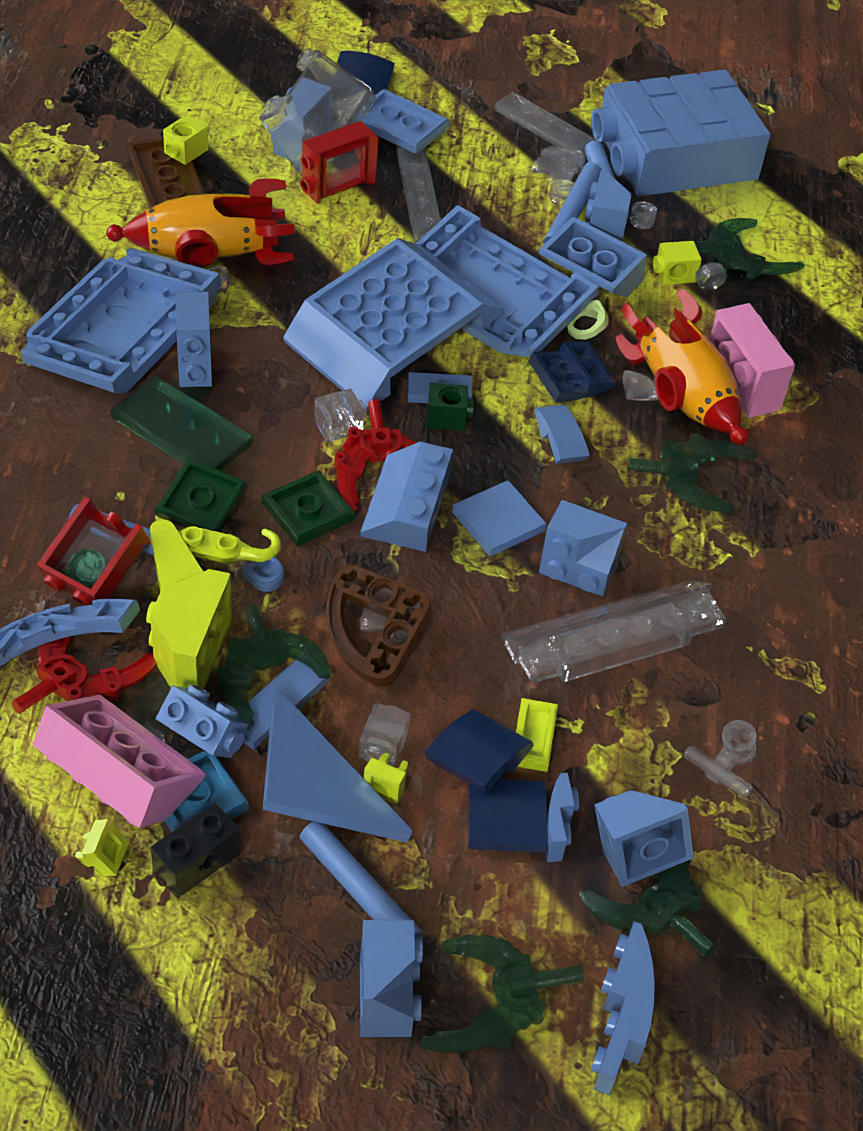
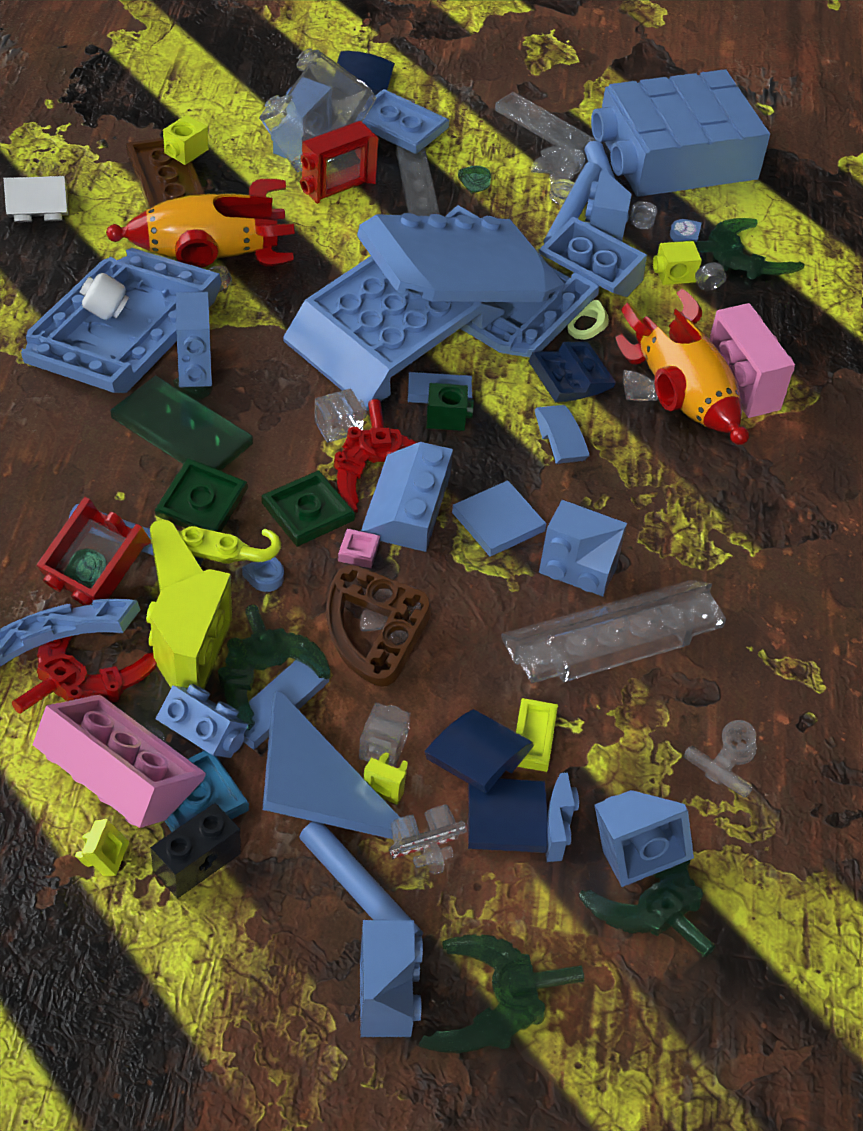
(36, 197): none -> white slope
(103, 296): none -> white head
(359, 548): none -> bright pink tile
(442, 830): none -> clear hips
(458, 258): none -> medium blue slope
(475, 178): none -> clear green tile
(631, 1007): medium blue slope -> none
(682, 469): clear green bar -> none
(685, 230): none -> tile

